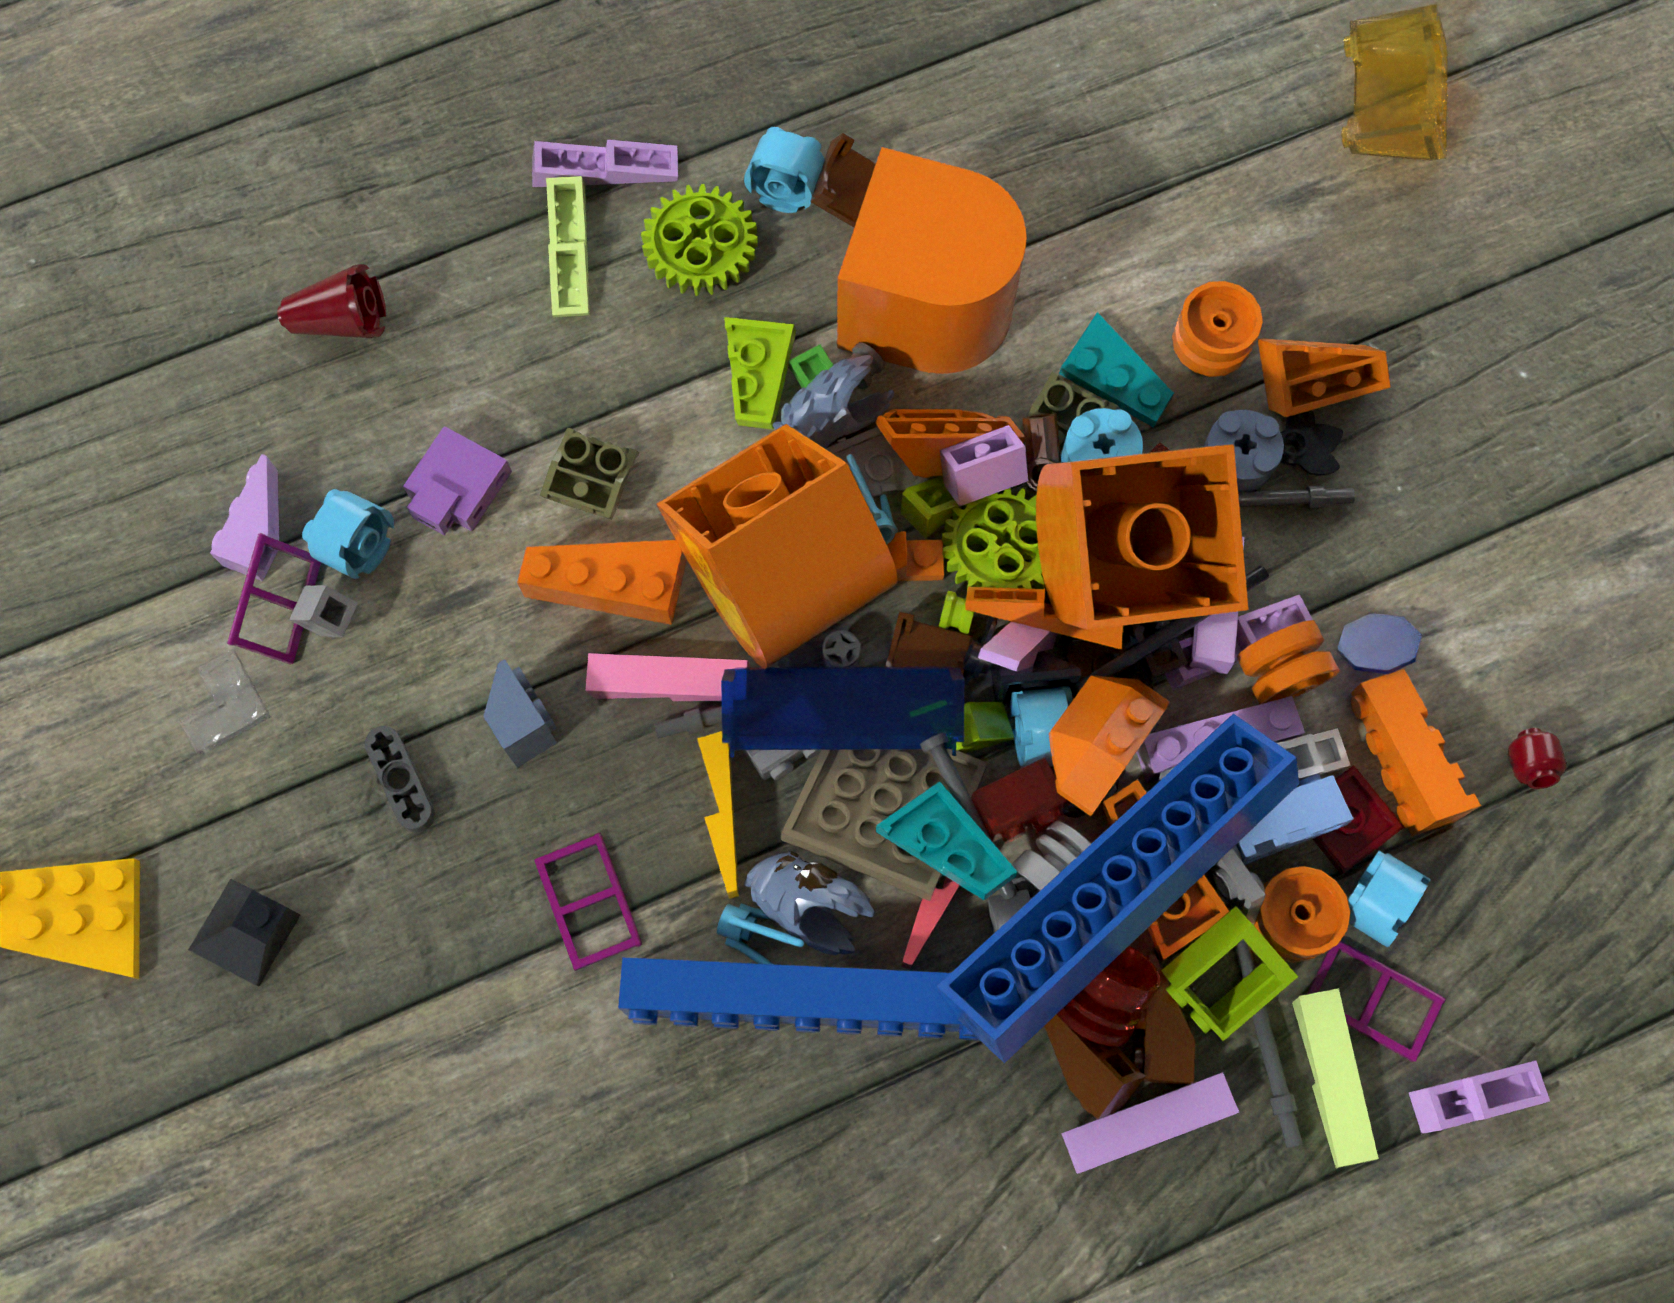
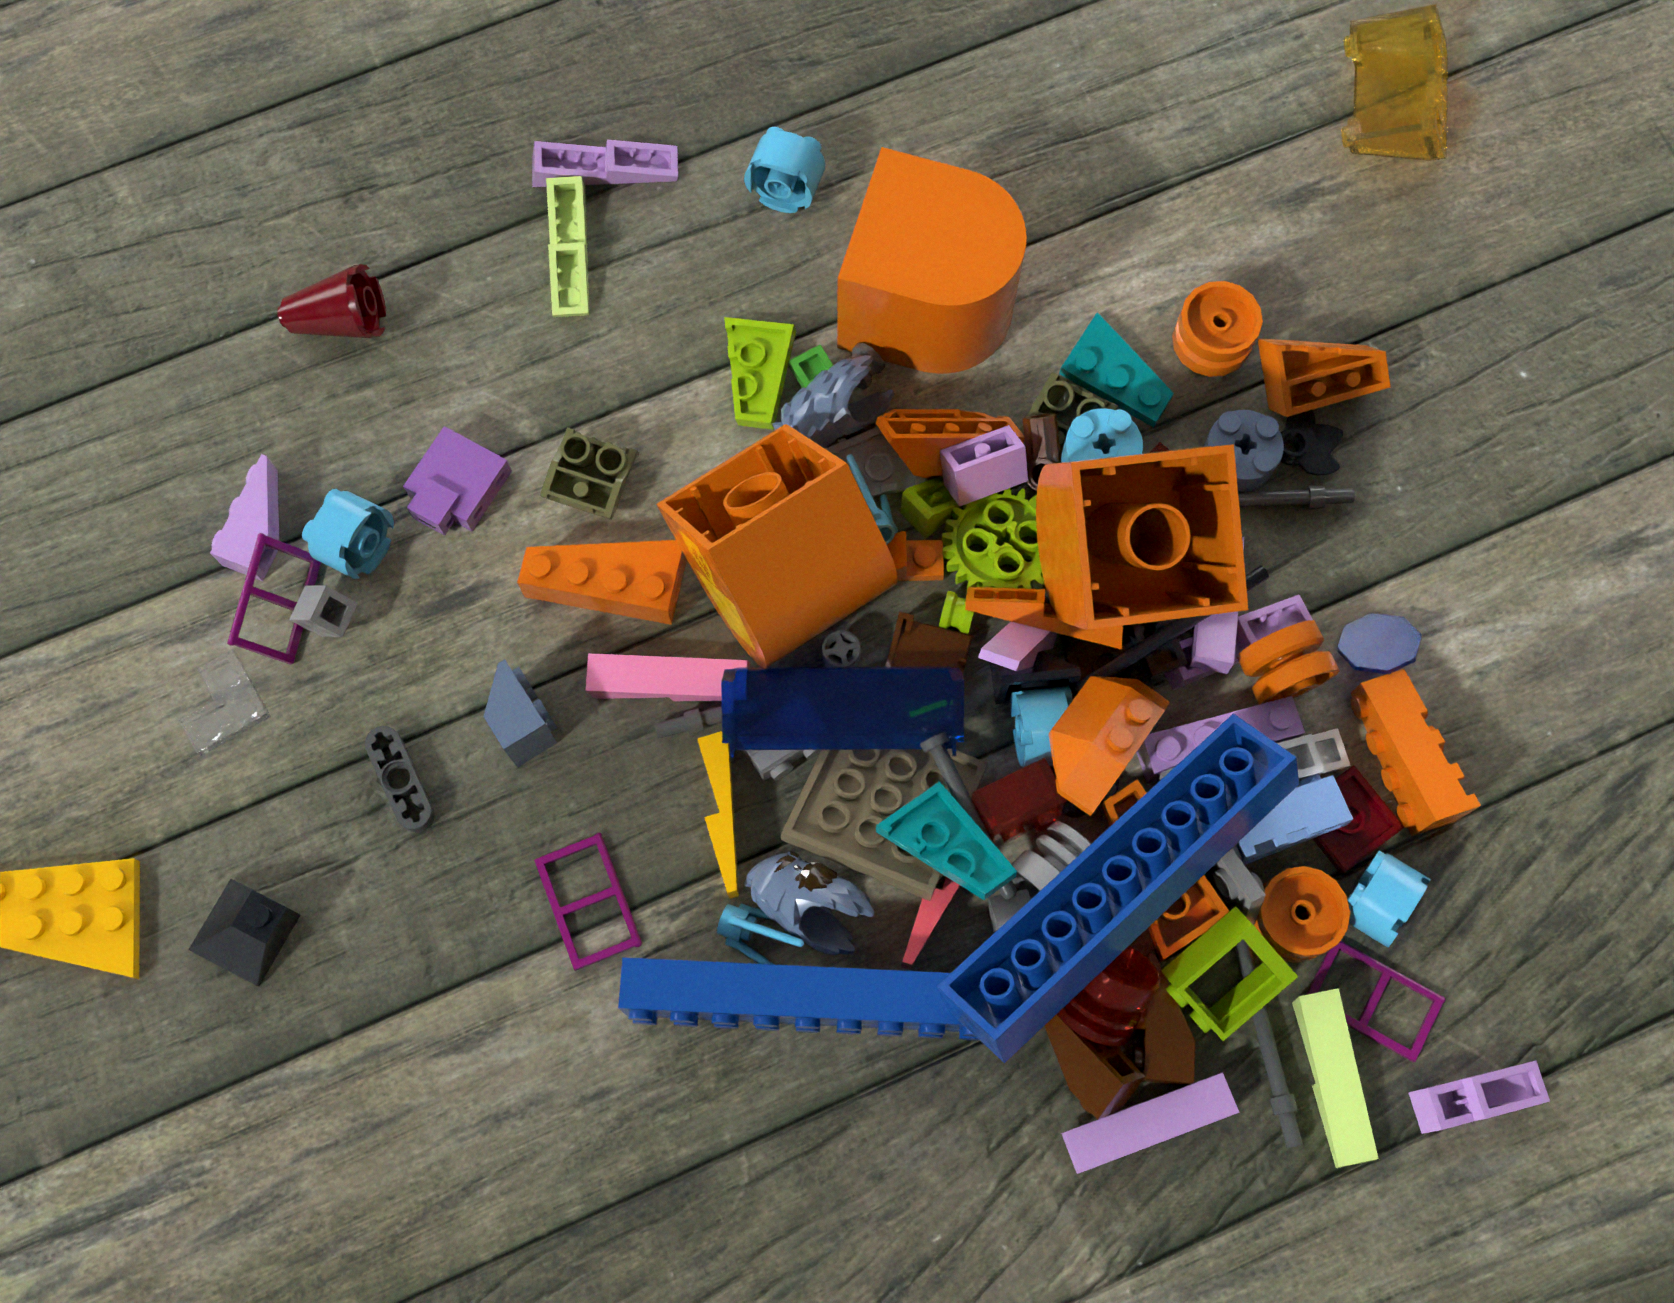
(699, 239): lime gear -> none
(843, 180): reddish brown piece -> none
(971, 662): black plate -> none
(984, 726): lime slope -> none
(1537, 758): dark red head -> none

